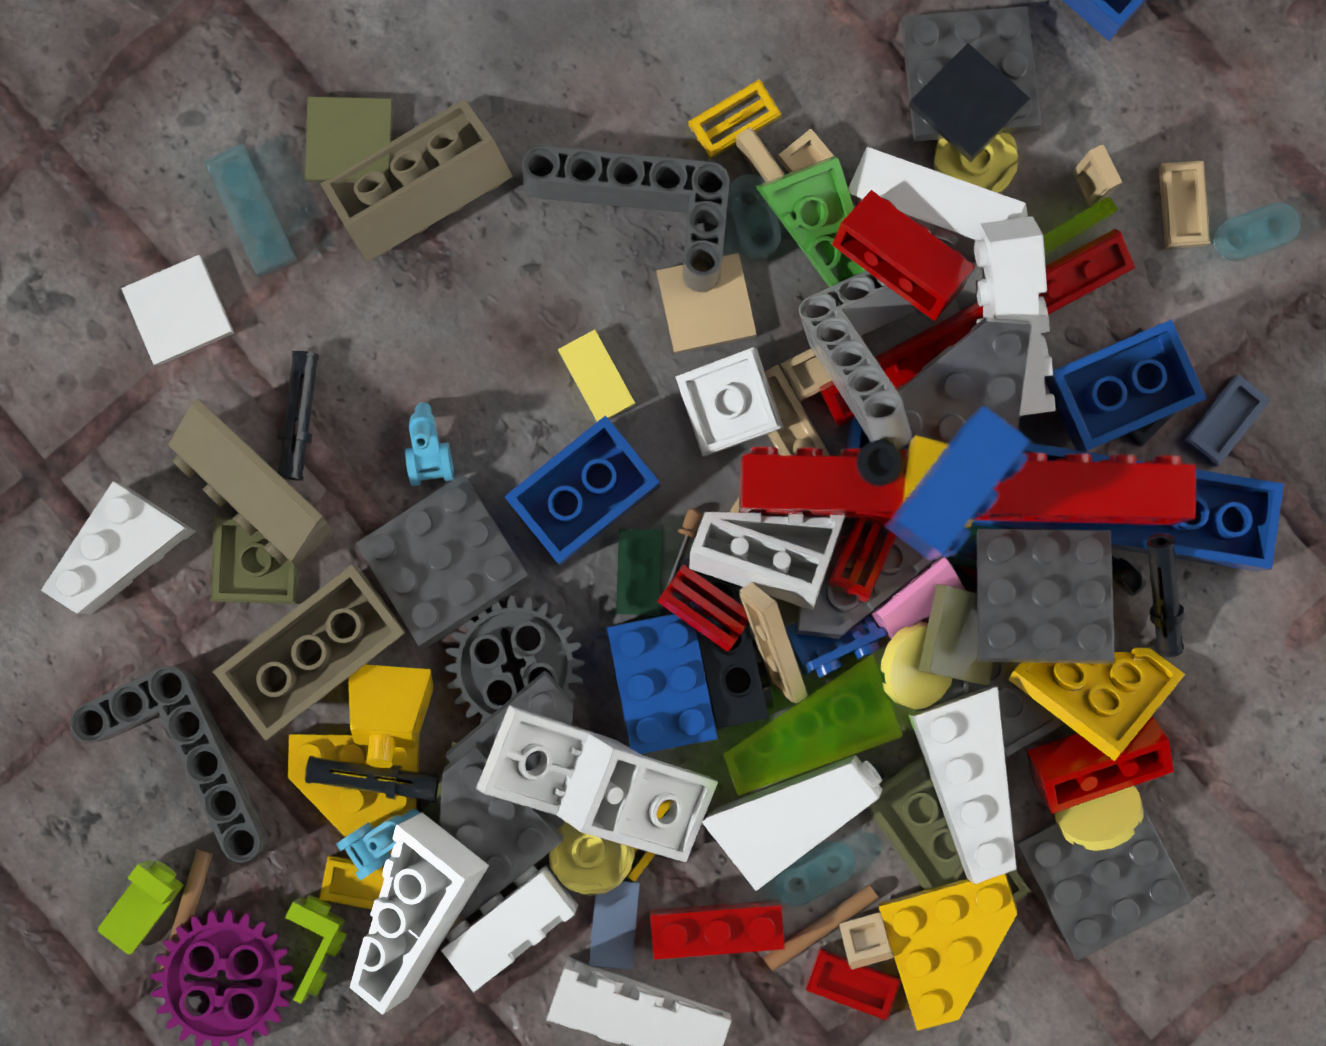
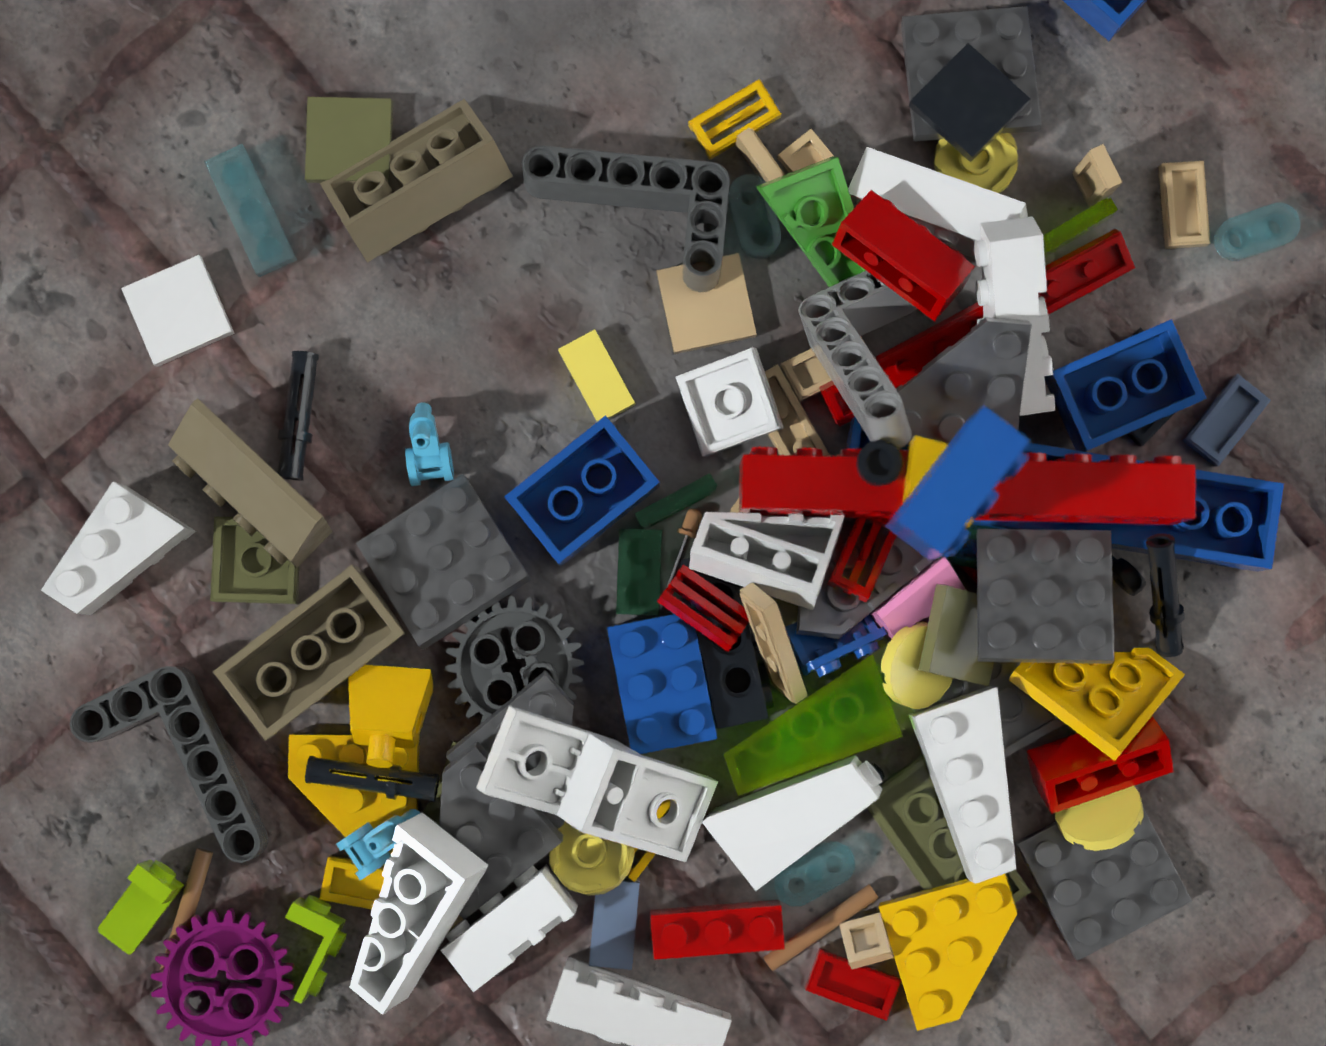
(676, 502): none -> clear green tile

